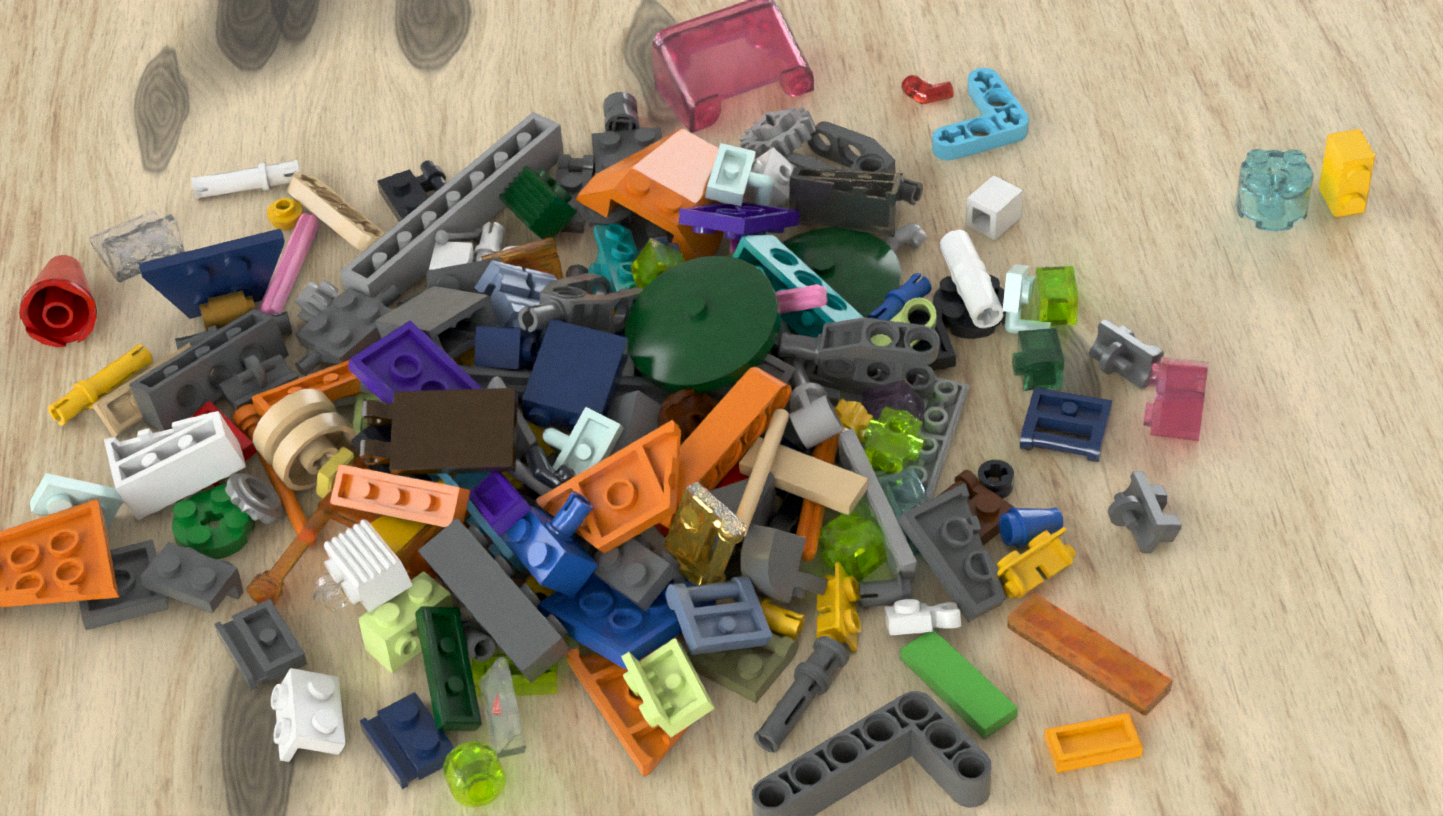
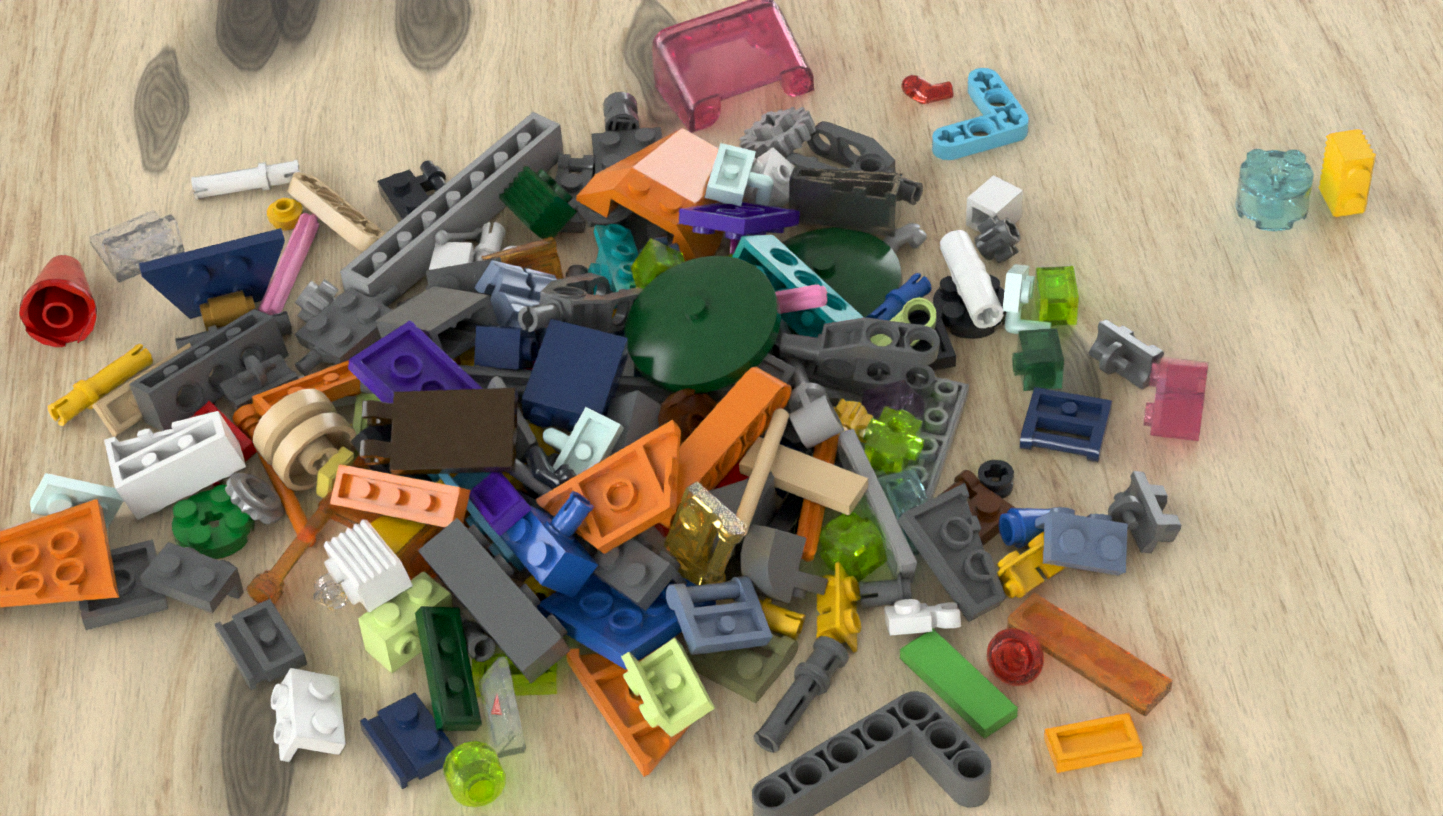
(997, 239): none -> dark grey gear
(1015, 656): none -> clear red cone
(1083, 542): none -> sand blue bracket

